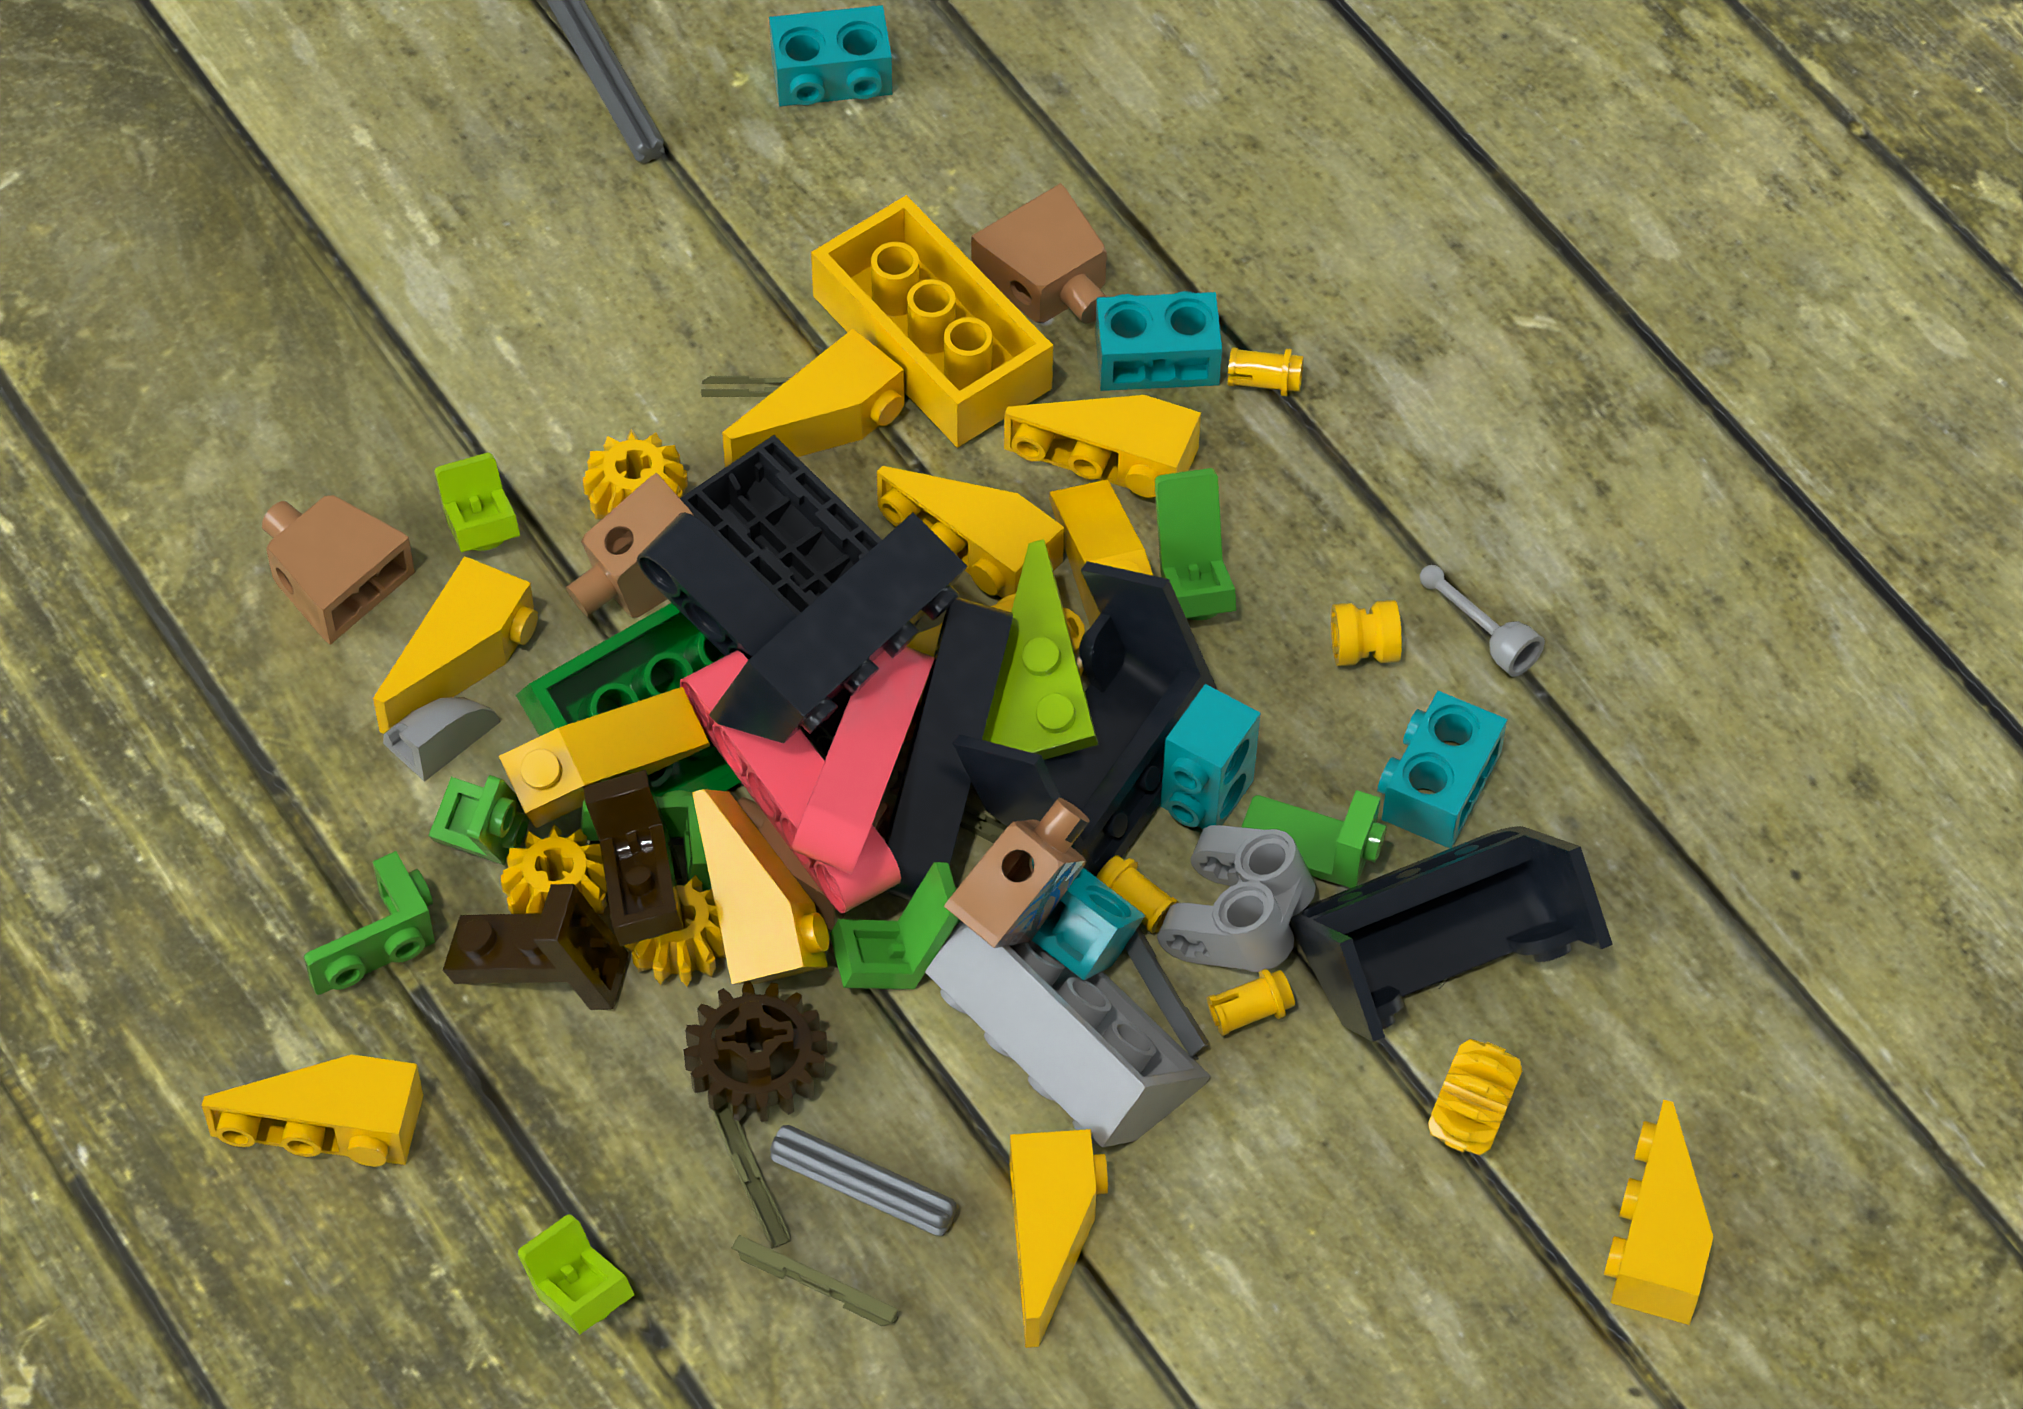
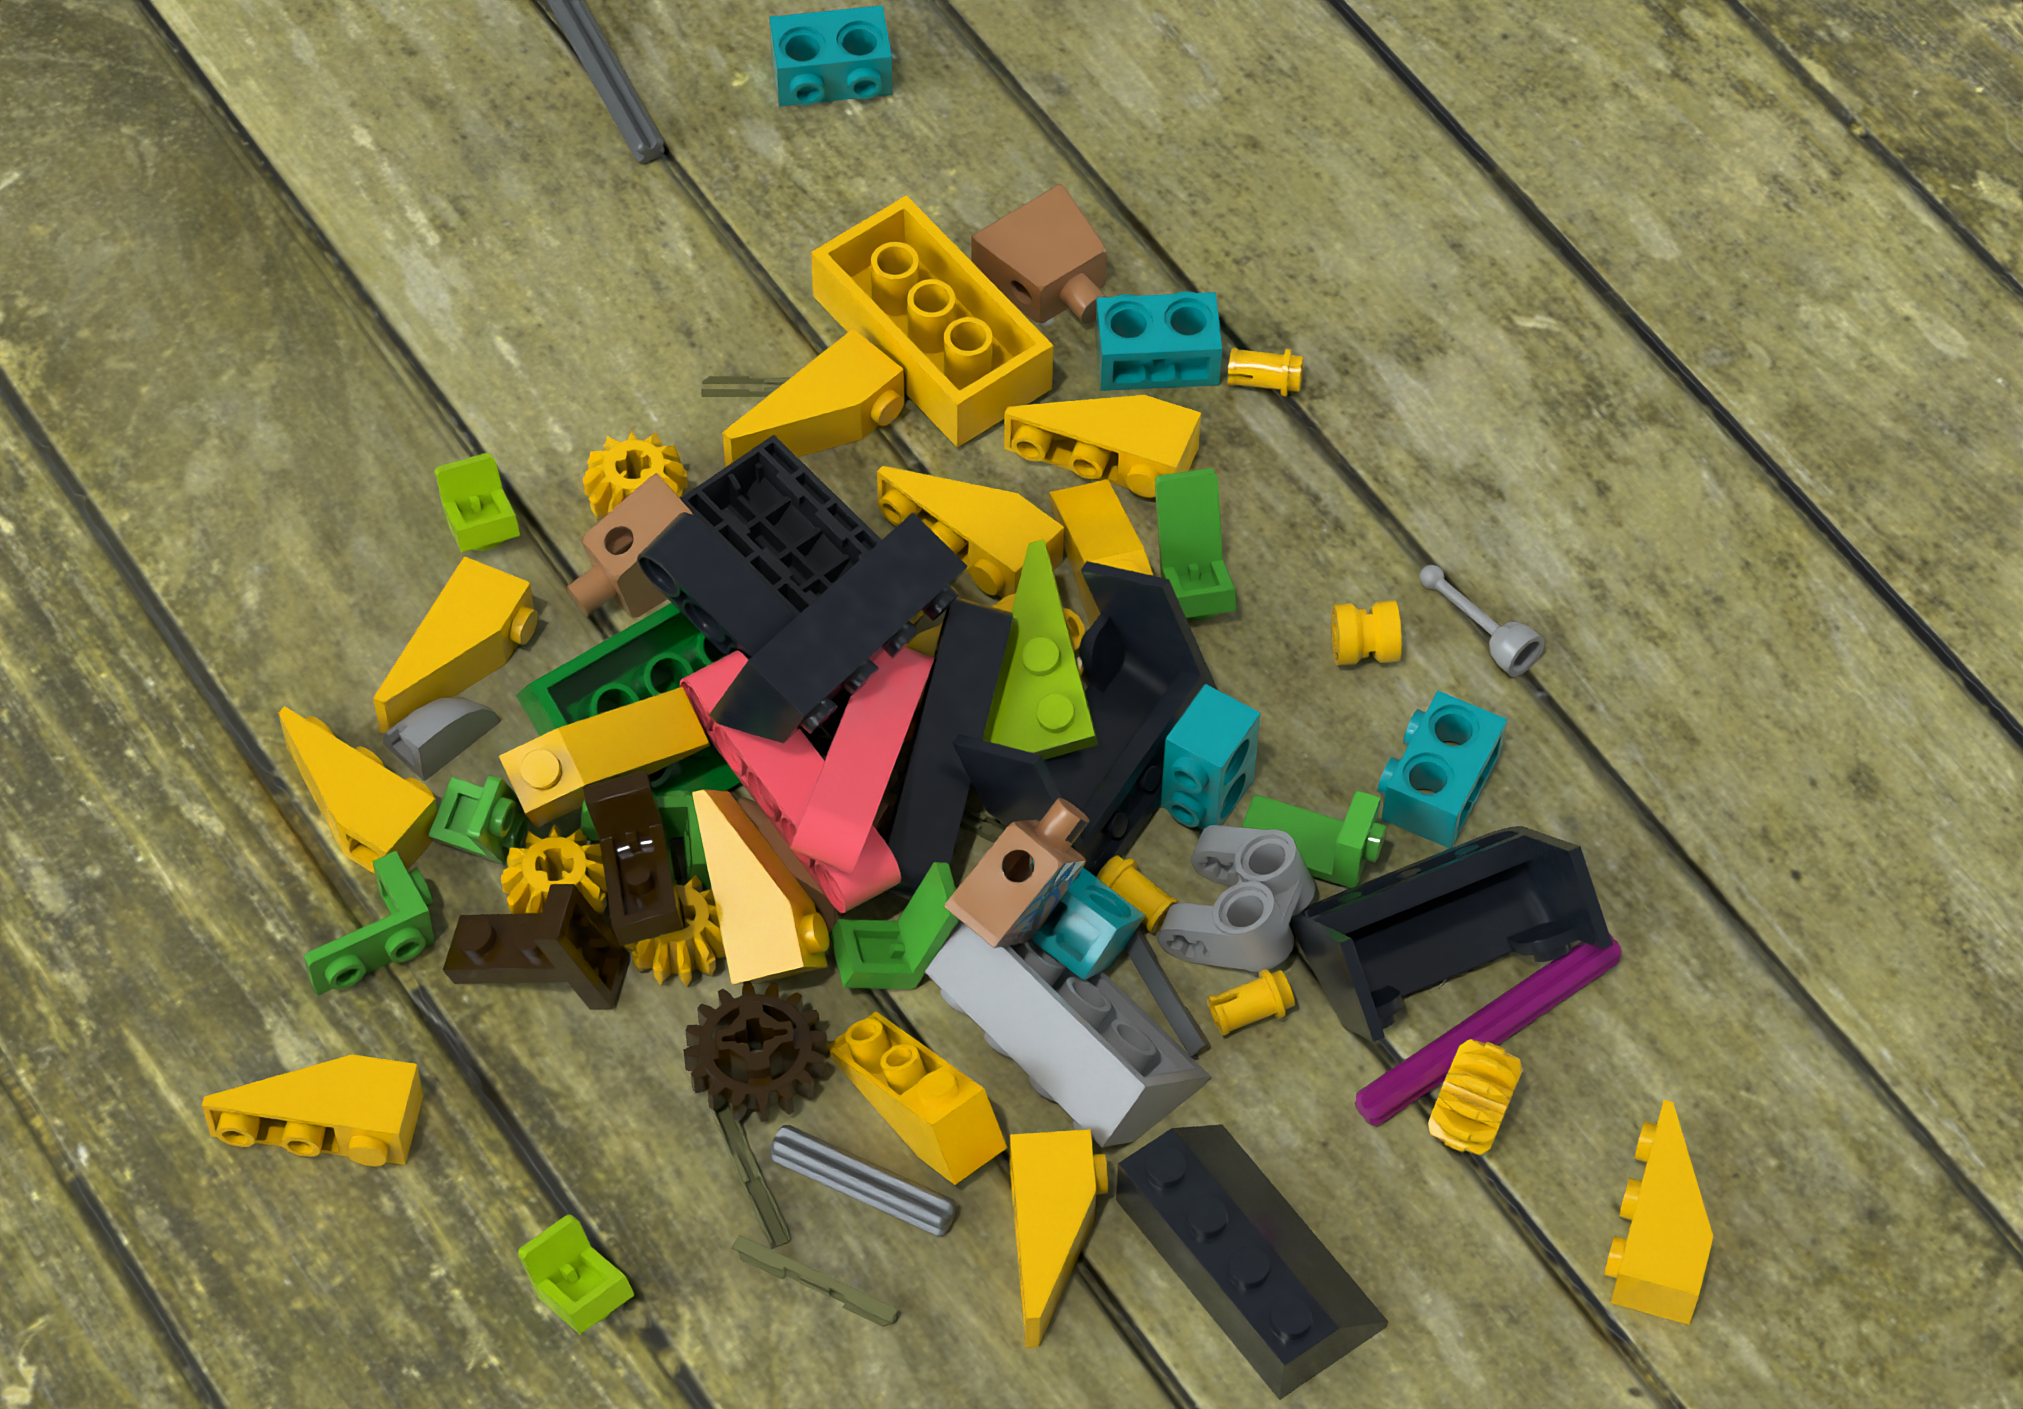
(335, 561): medium nougat torso -> none
(359, 798): none -> yellow slope
(920, 1096): none -> yellow slope
(1245, 1254): none -> black slope
(1489, 1024): none -> magenta axle

